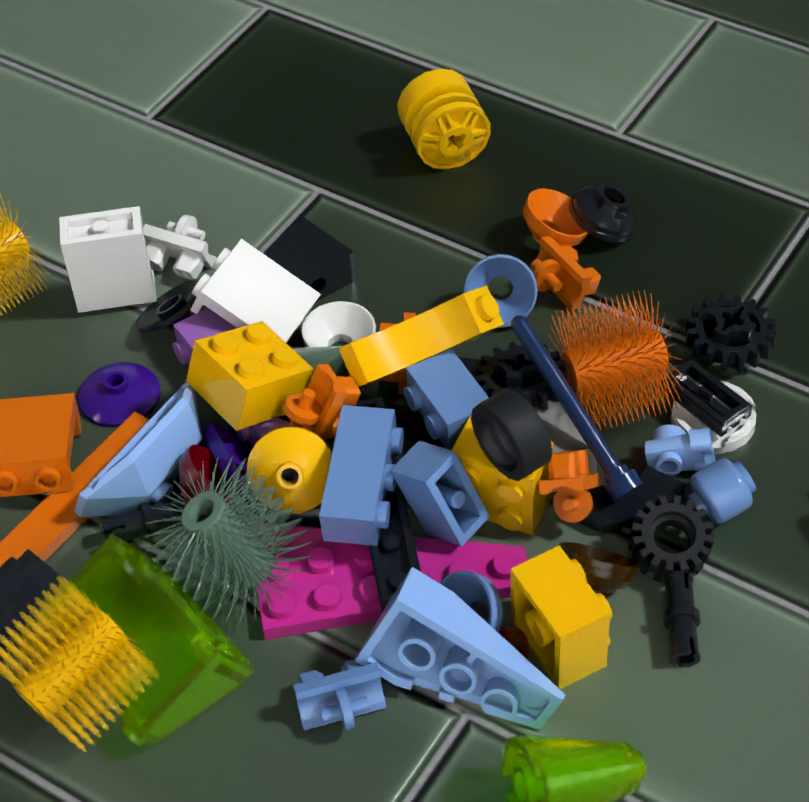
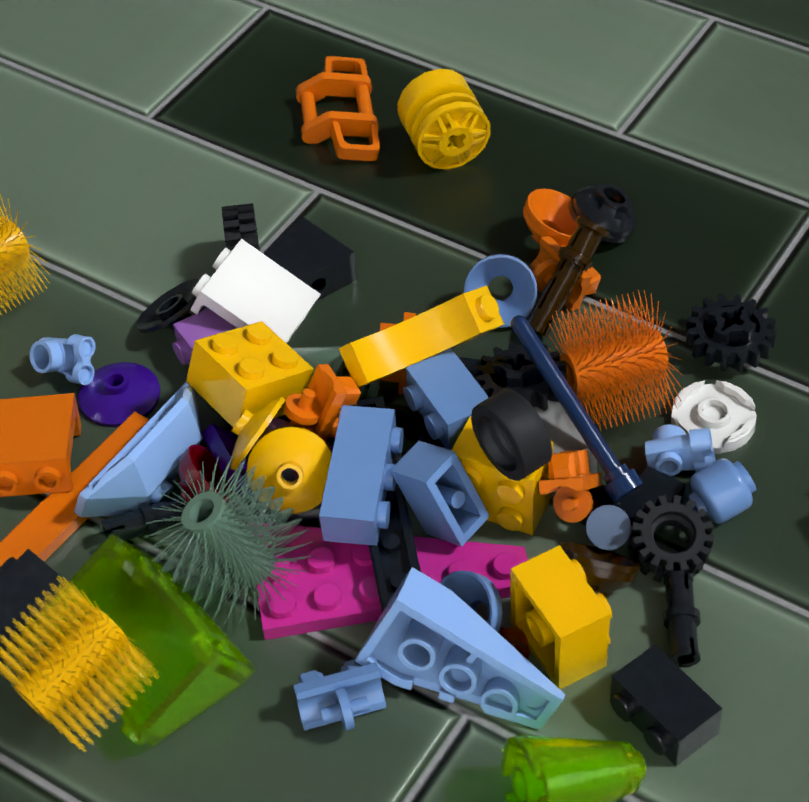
(65, 356): none -> light blue plate
(107, 259): white panel -> none
(179, 241): white hips -> none
(240, 224): none -> black tyre
(250, 428): none -> yellow dish
(337, 123): none -> orange bar
(337, 323): white piece -> none
(573, 261): none -> dark brown pin
(608, 527): none -> sand blue tile
(665, 705): none -> black brick
(700, 400): black tile -> none

